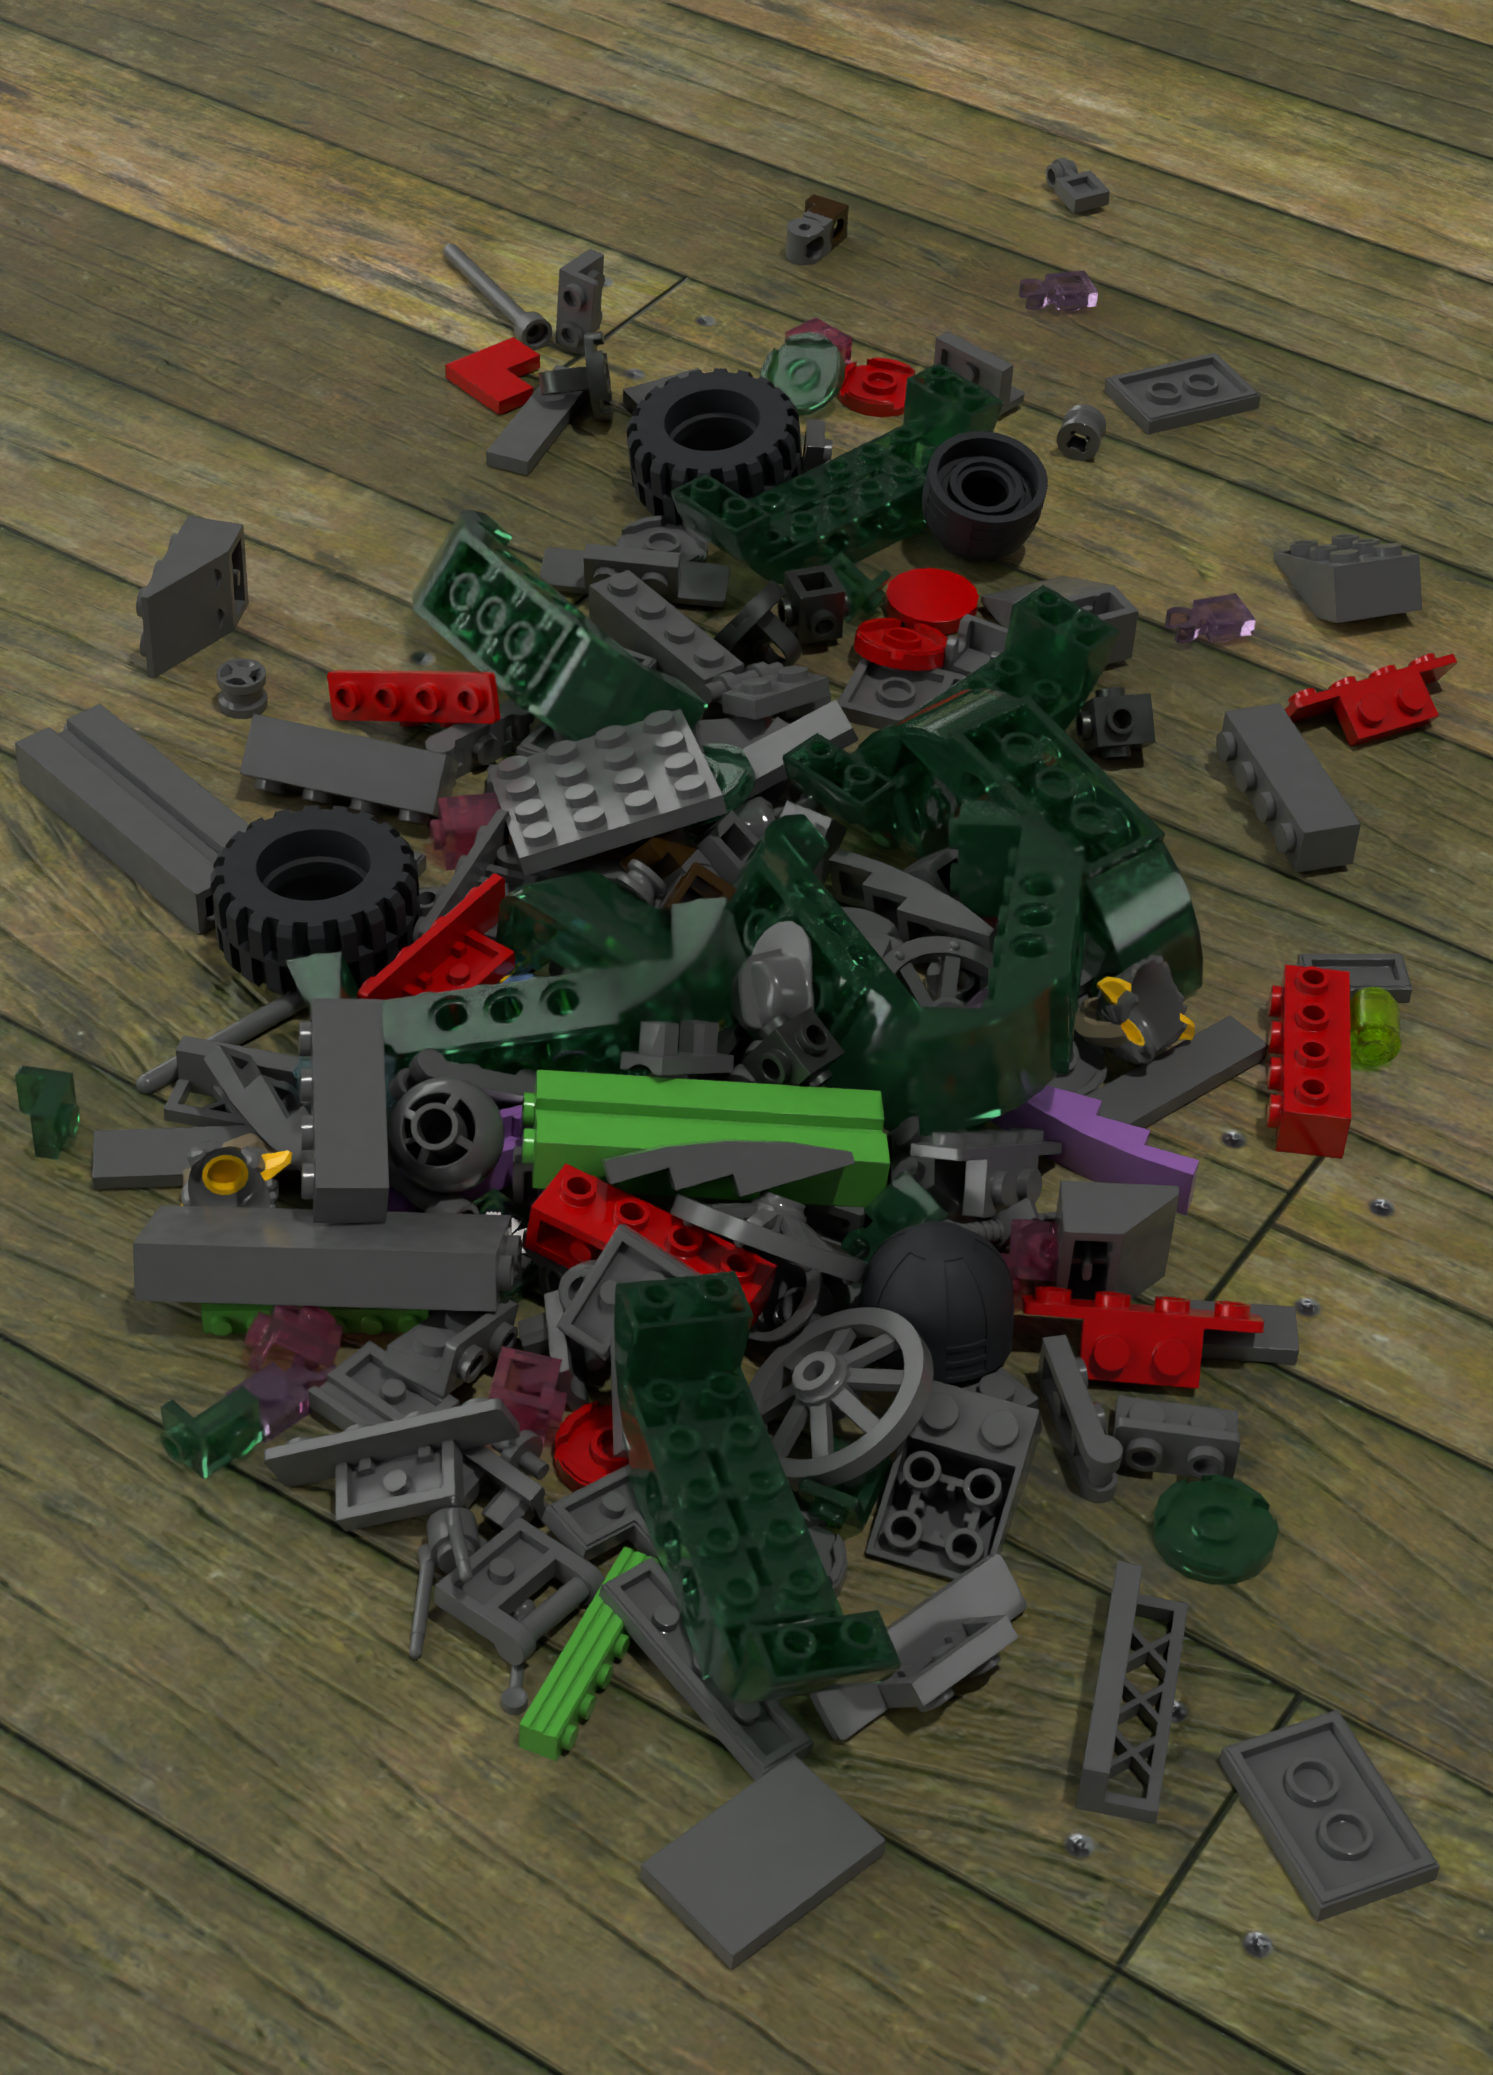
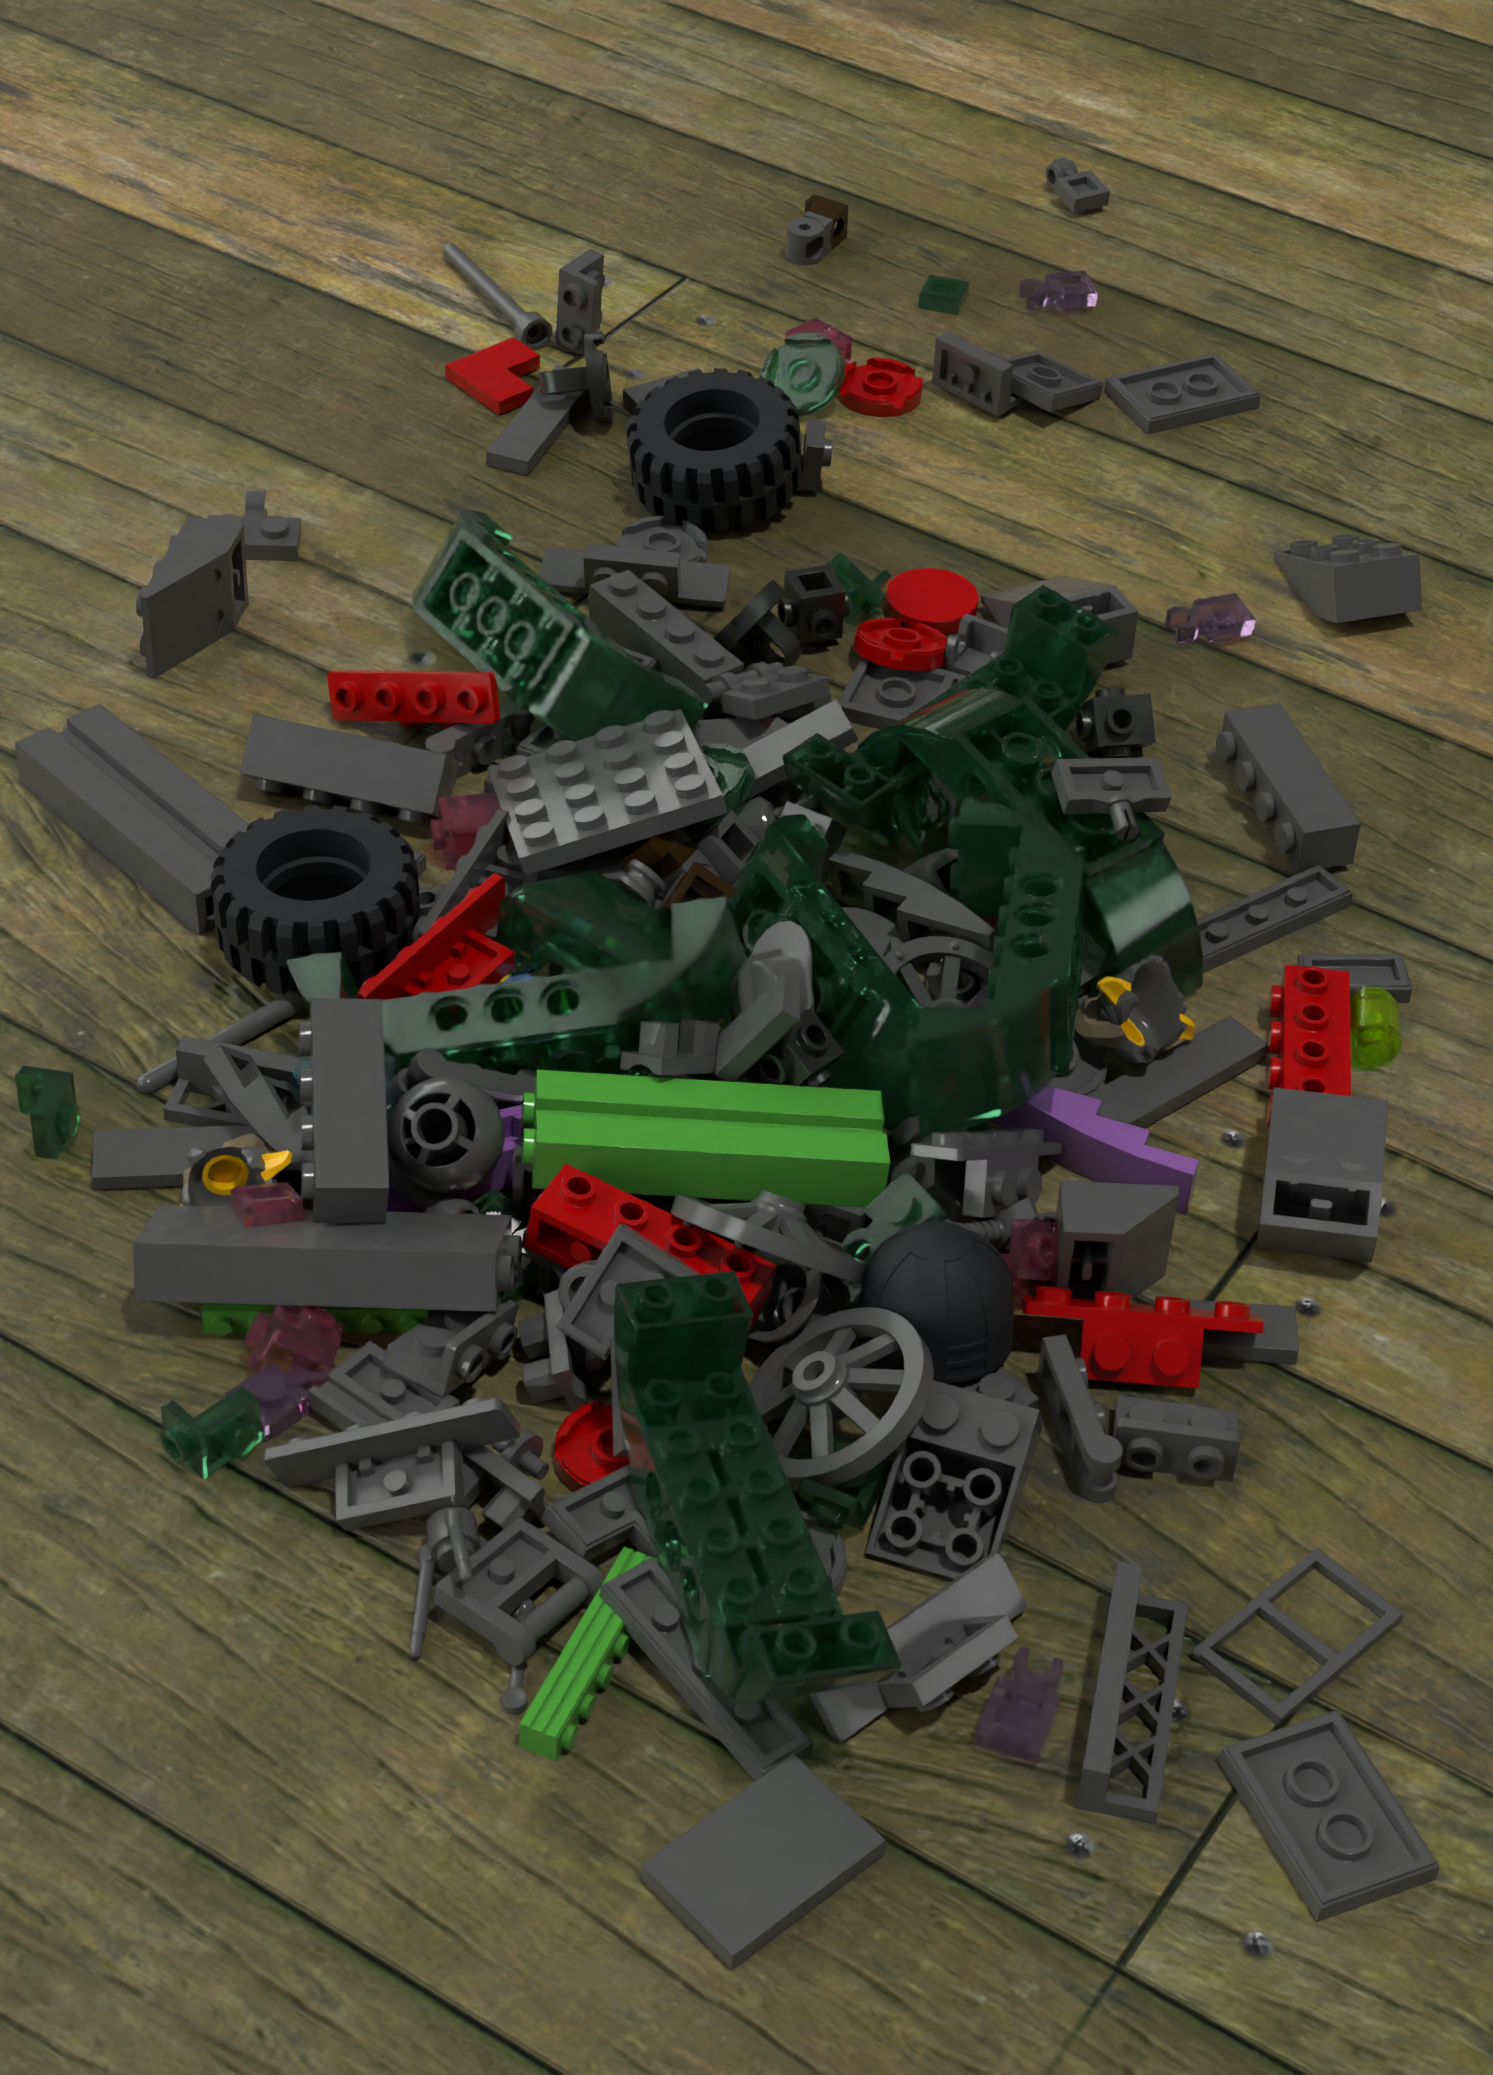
(242, 688): dark grey wheel -> none
(265, 536): none -> dark grey plate
(266, 1204): none -> clear pink tile
(529, 1389): clear pink brick -> none
(749, 1163): dark grey slope -> none
(759, 1027): none -> dark grey tile
(849, 502): clear green slope -> none
(943, 294): none -> clear green tile
(983, 495): black piece -> none
(1021, 1710): none -> plate
(1051, 382): none -> dark grey tile
(1084, 421): dark grey wheel -> none
(1112, 788): none -> dark grey plate
(1214, 1530): clear green tile -> none
(1270, 915): none -> dark grey tile
(1323, 1175): none -> dark grey slope
(1332, 1662): none -> dark grey window
(1377, 705): red bracket -> none

